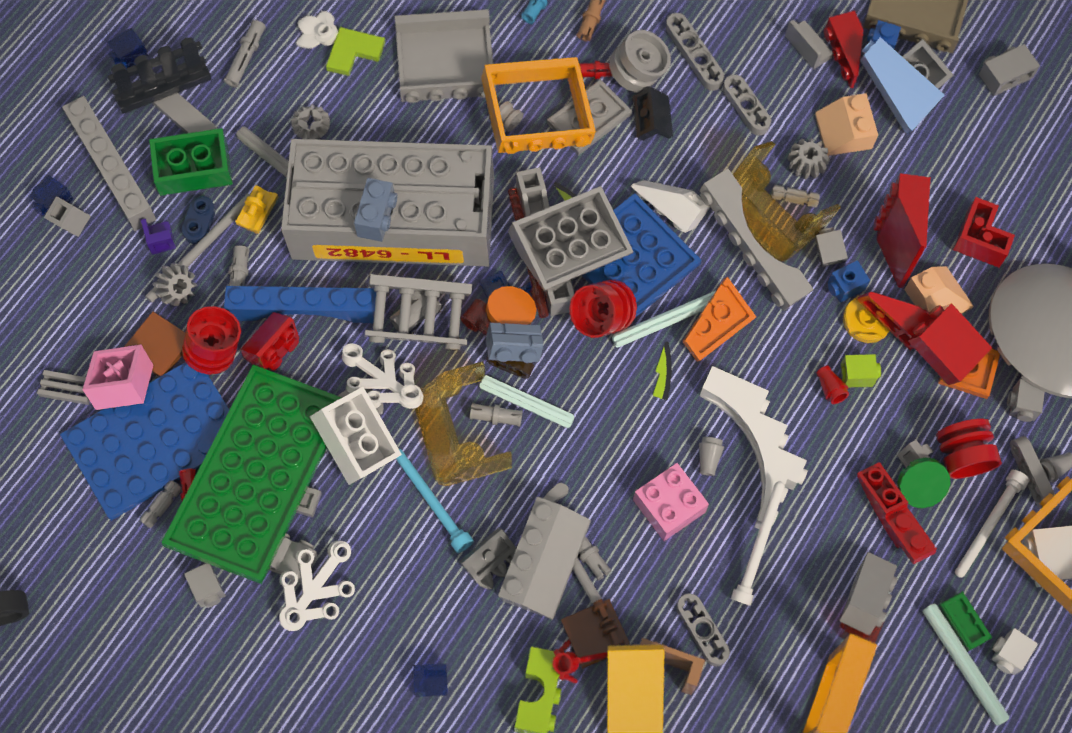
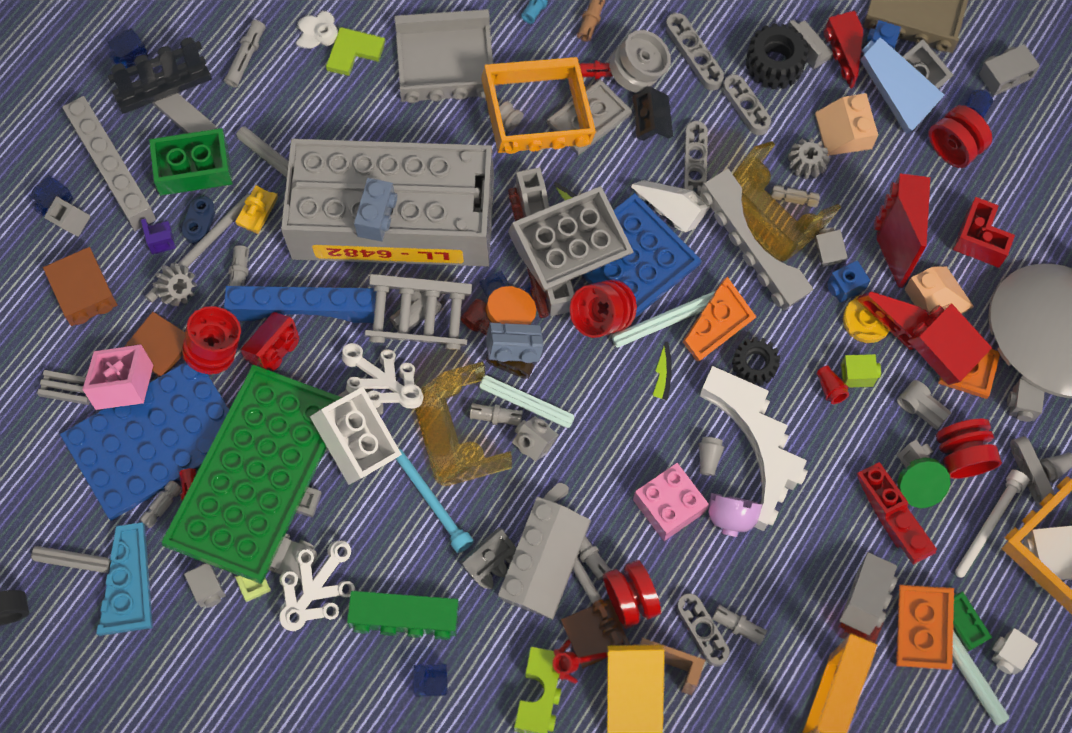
(71, 559): none -> light grey axle
(80, 287): none -> dark orange brick
(128, 587): none -> dark azure wing
(252, 589): none -> yellowish green tile
(317, 128): light grey gear -> none
(403, 614): none -> green brick
(534, 438): none -> light grey brick
(632, 594): none -> red wheel
(692, 164): none -> light grey beam
(733, 514): none -> lavender cylinder
(739, 624): none -> light grey pin
(744, 592): white piece -> none
(756, 347): none -> black tyre
(782, 41): none -> black tyre
(918, 400): none -> light grey piece
(925, 627): none -> orange tile
(960, 136): none -> red wheel
(980, 102): none -> clear blue brick

